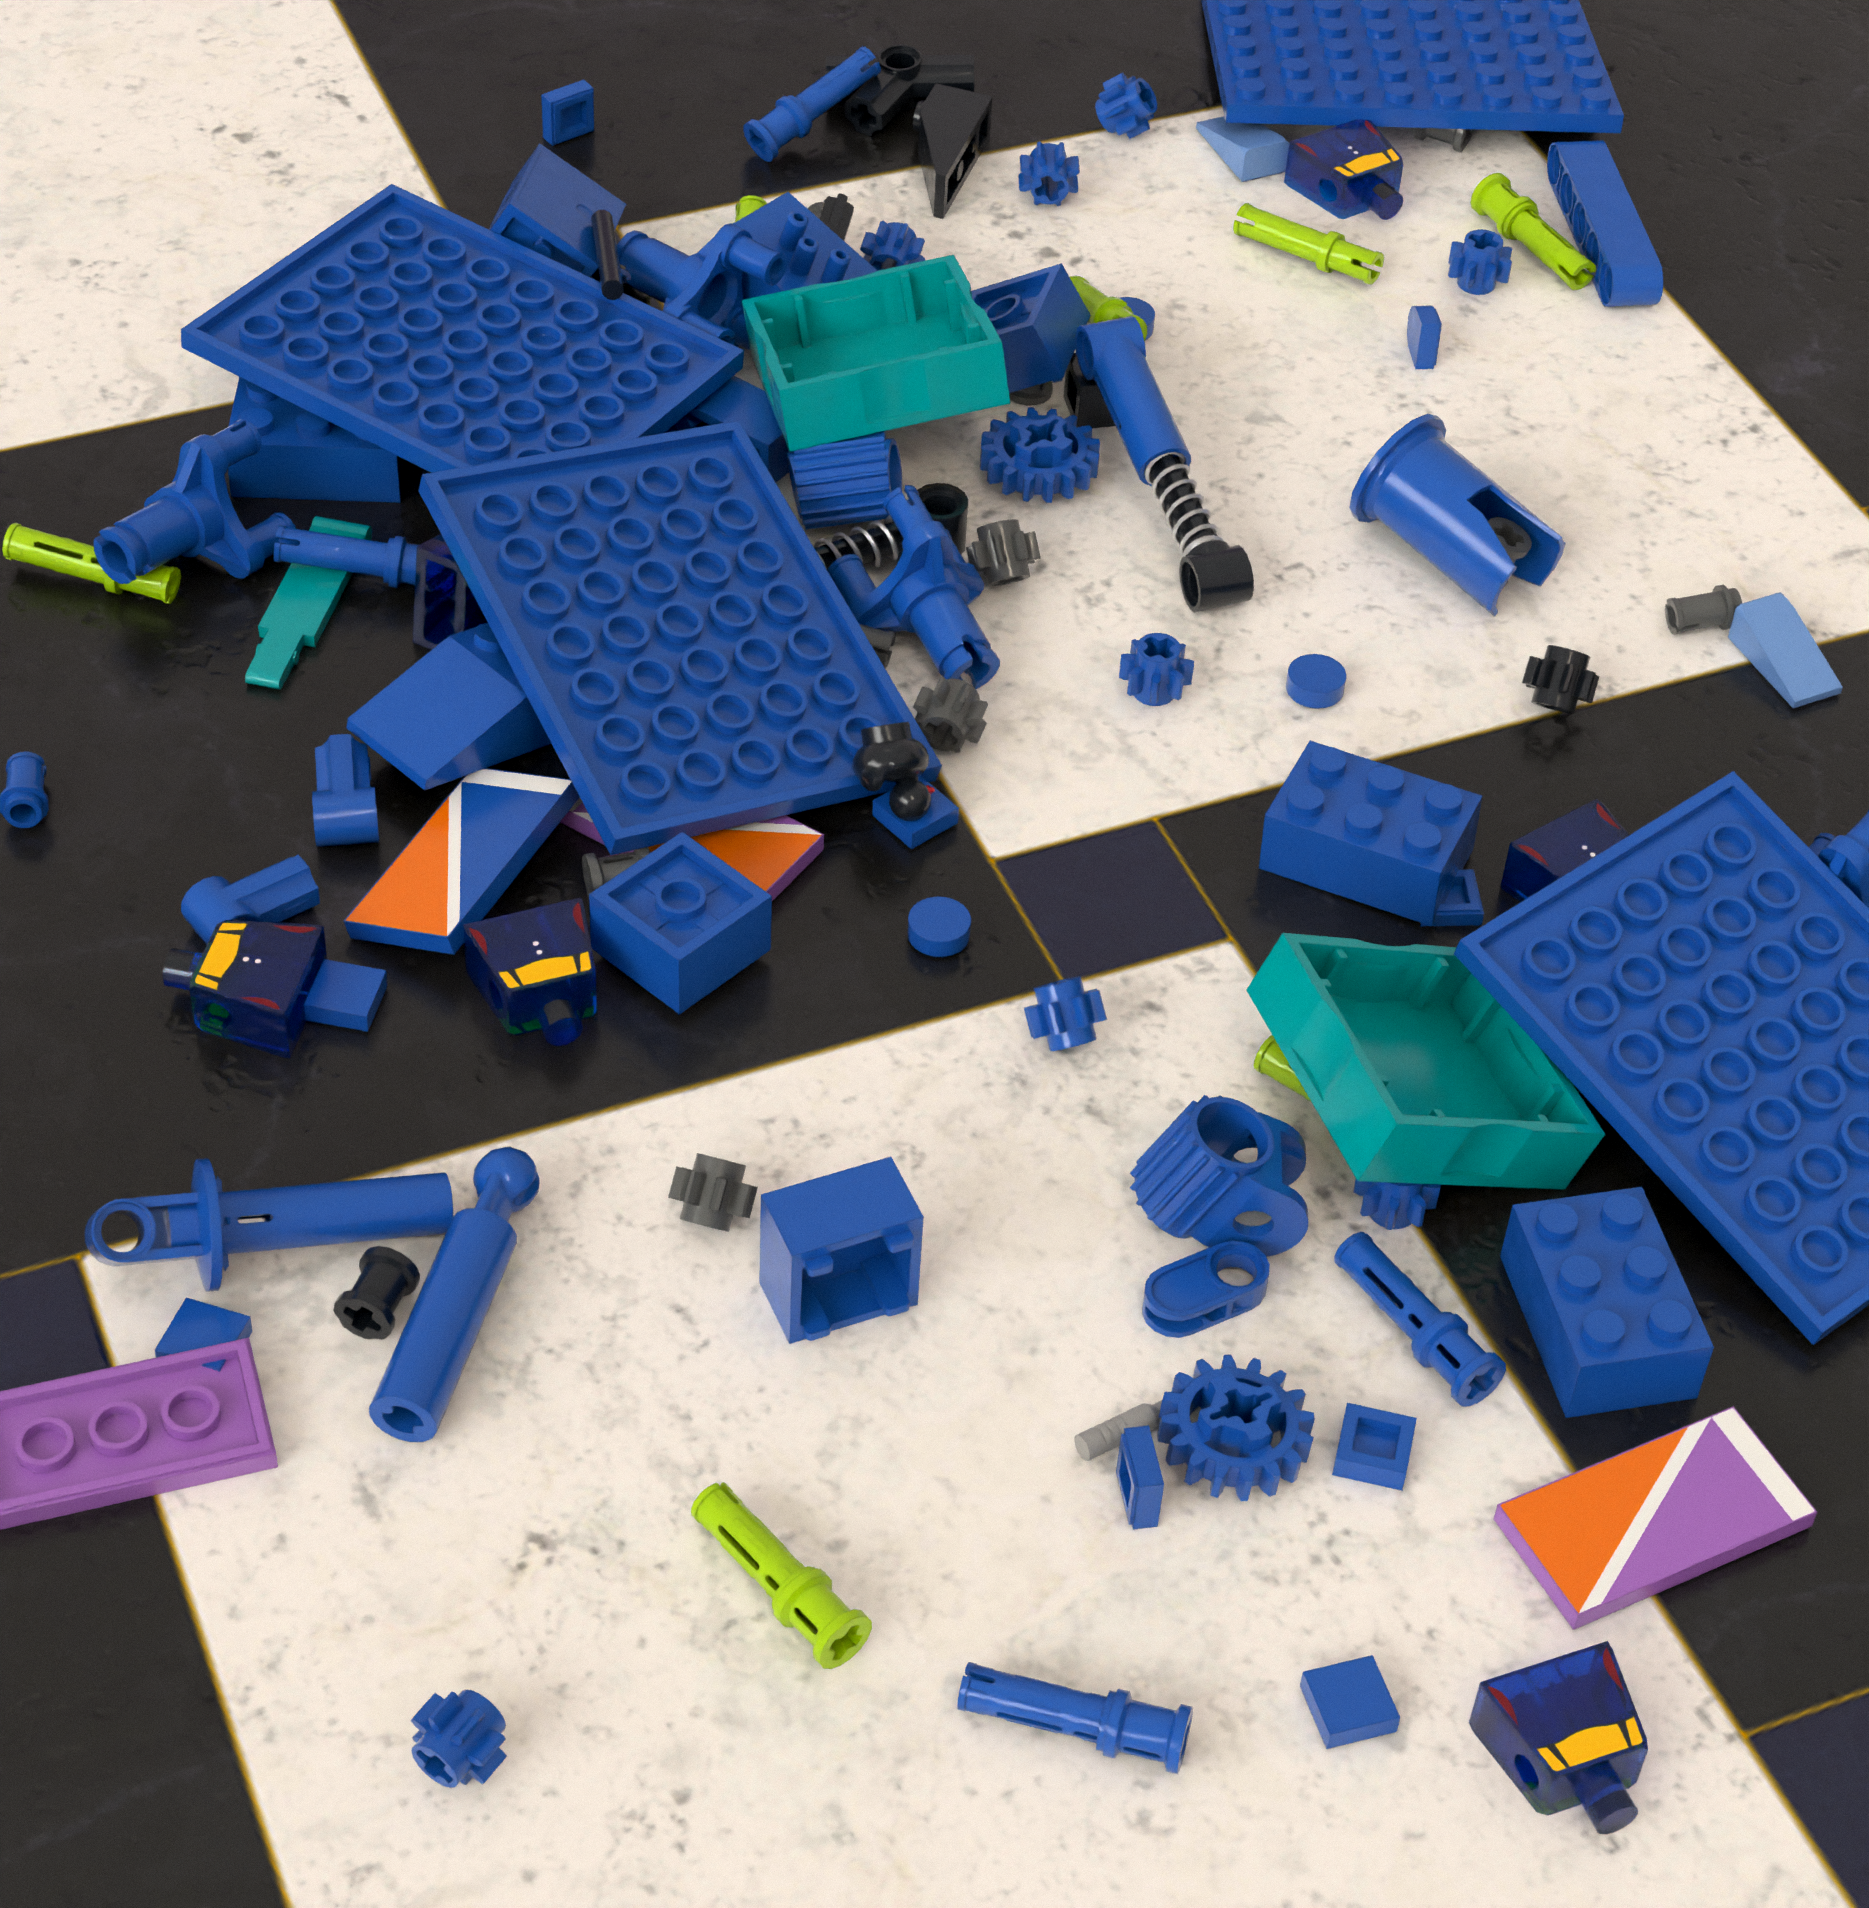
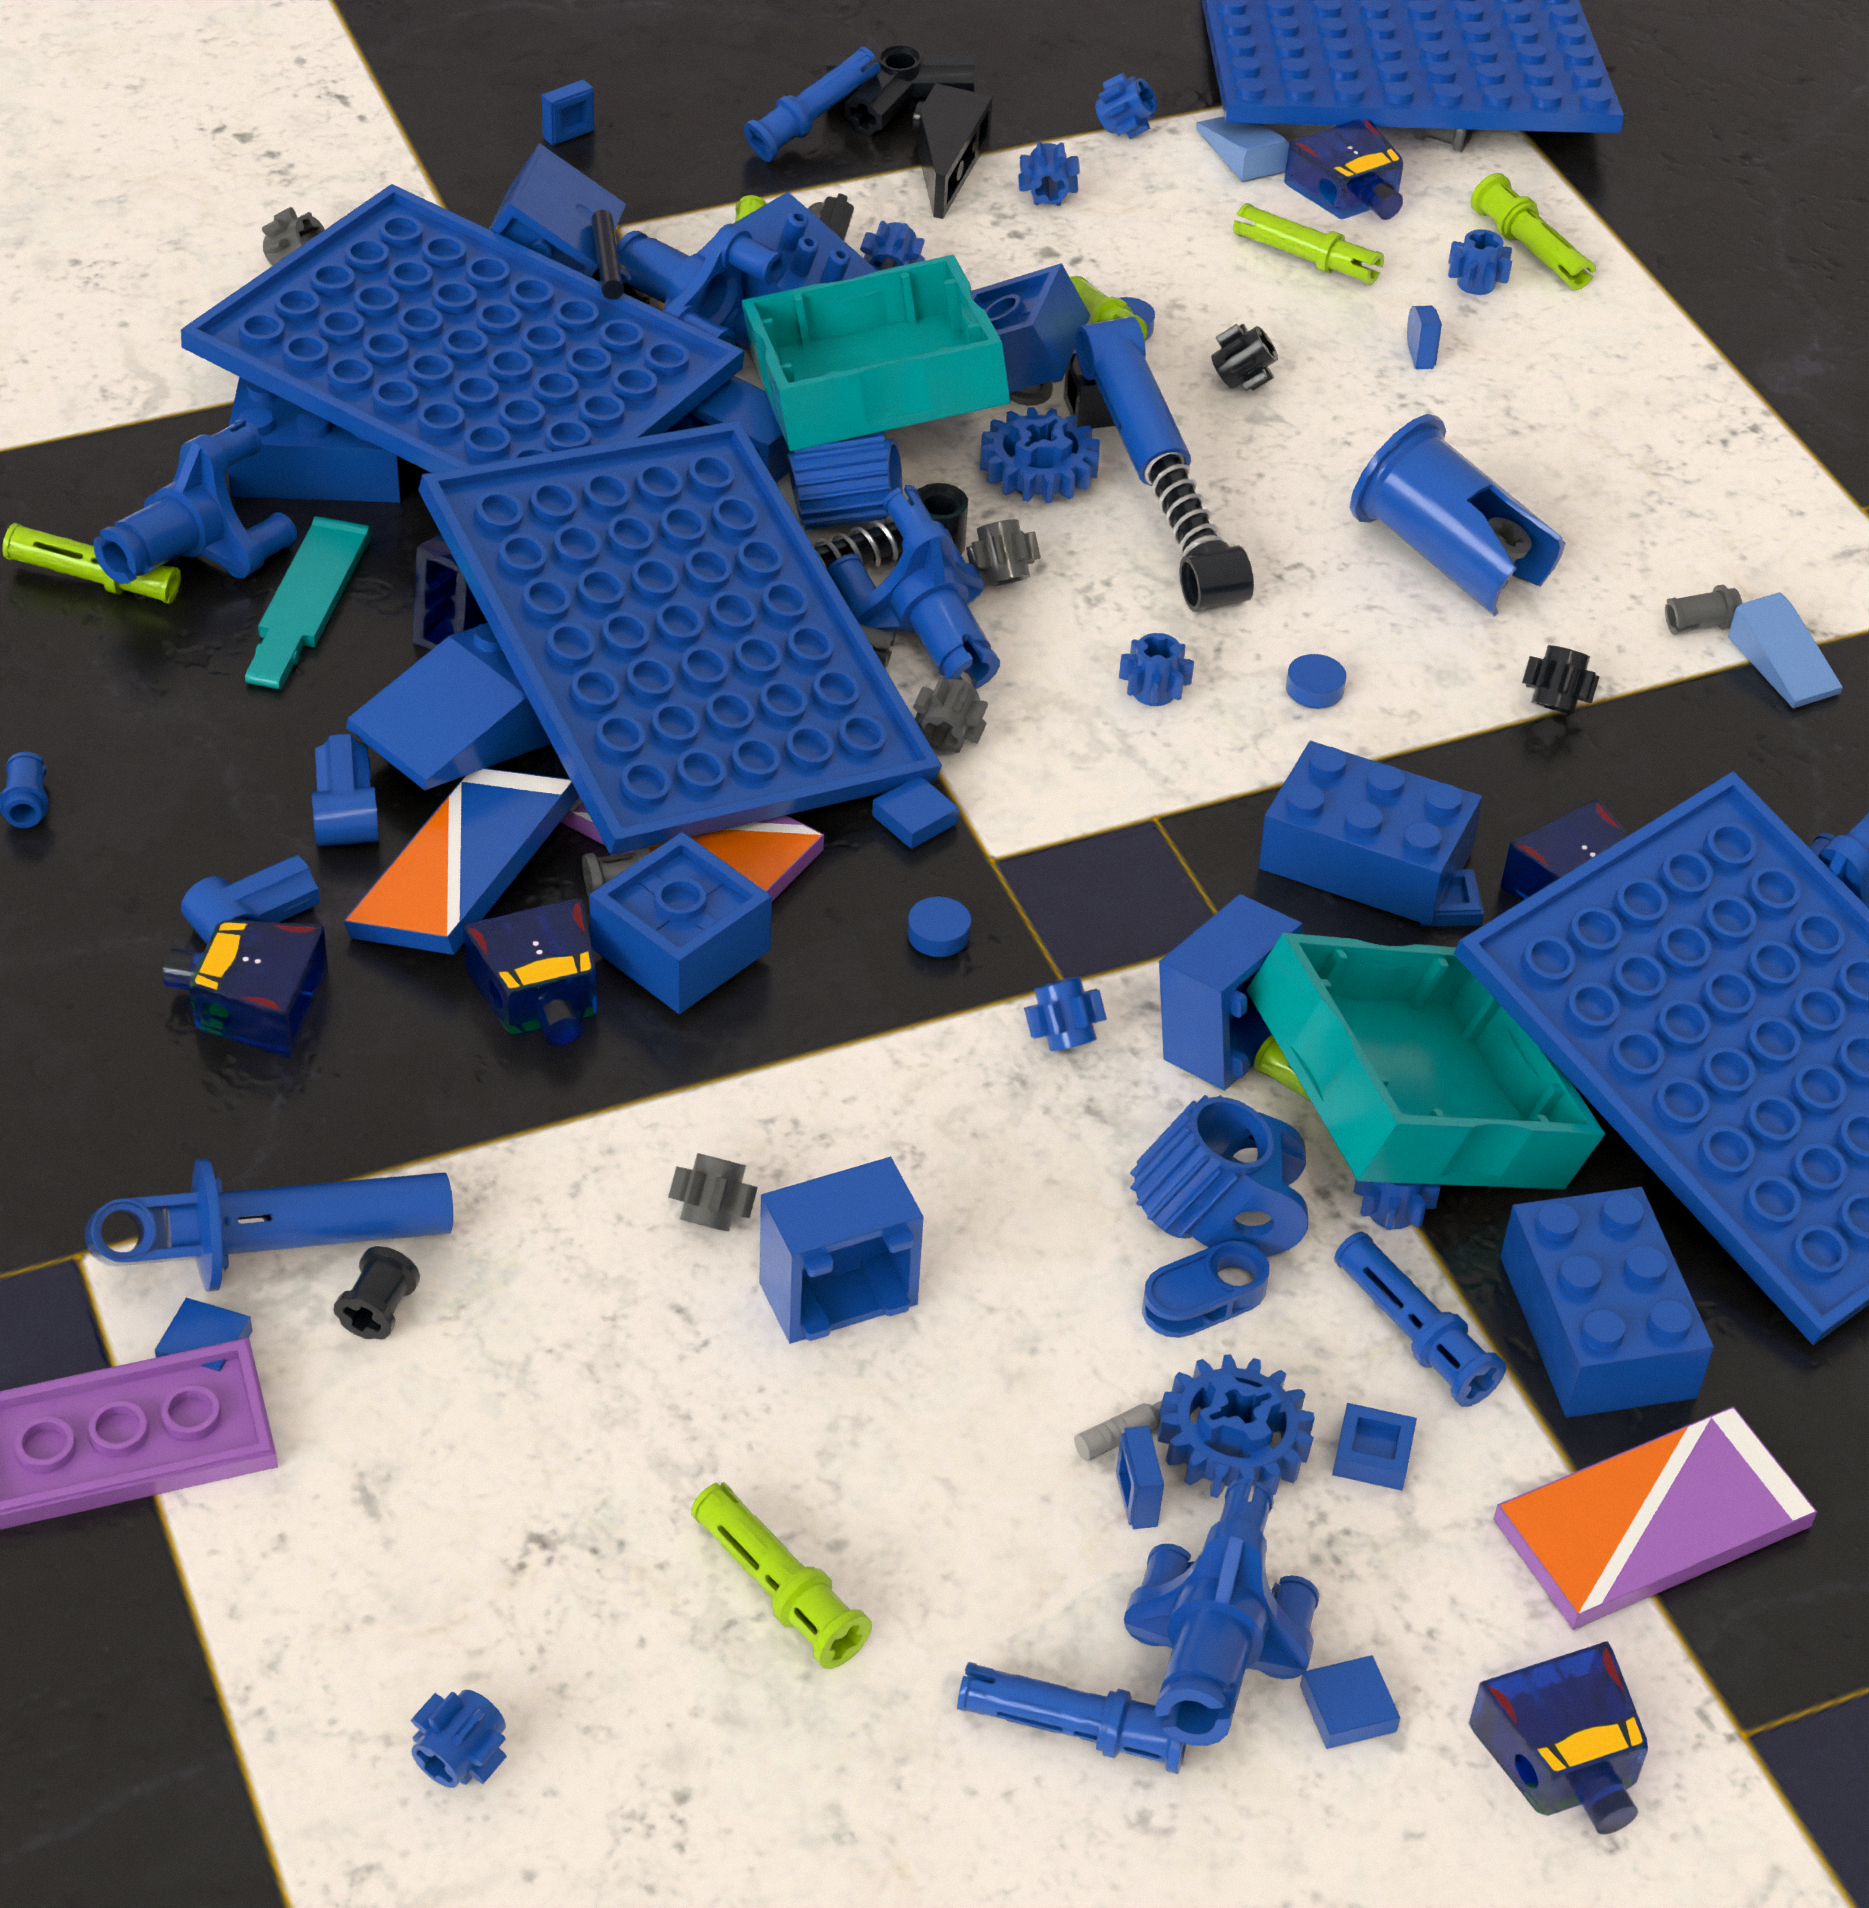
(288, 234): none -> dark grey gear
(345, 995): blue tile -> none
(390, 560): blue pin -> none
(454, 1300): blue piece -> none
(894, 756): black animal -> none
(1205, 1006): none -> blue container
(1221, 1619): none -> blue wheel
(1244, 357): none -> black gear
(1605, 223): blue beam -> none

